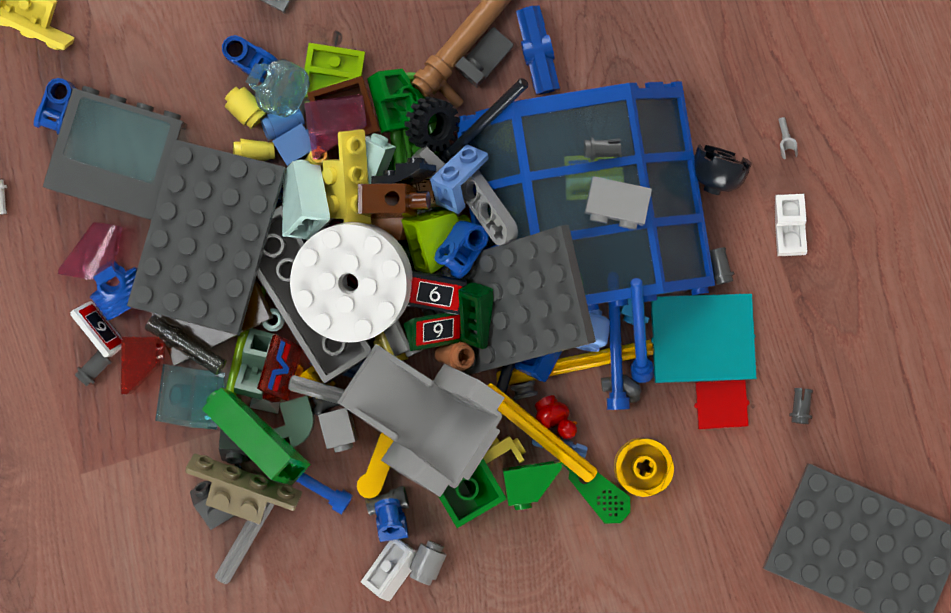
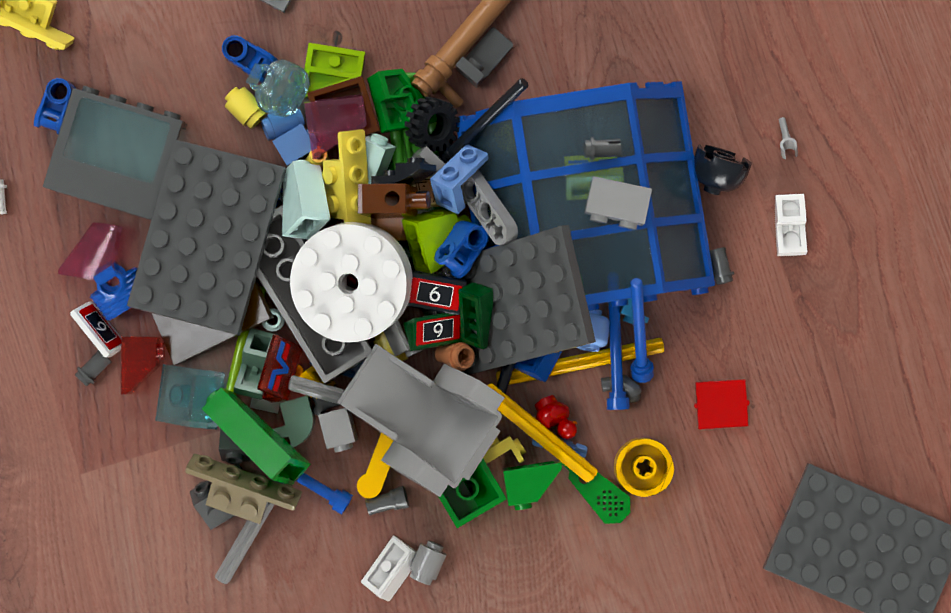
(180, 341): clear smoke pin -> none
(254, 149): light yellow cone -> none
(390, 520): blue piece -> none
(524, 390): dark grey bush -> none
(537, 50): blue piece -> none
(703, 338): teal piece -> none
(801, 408): dark grey pin -> none

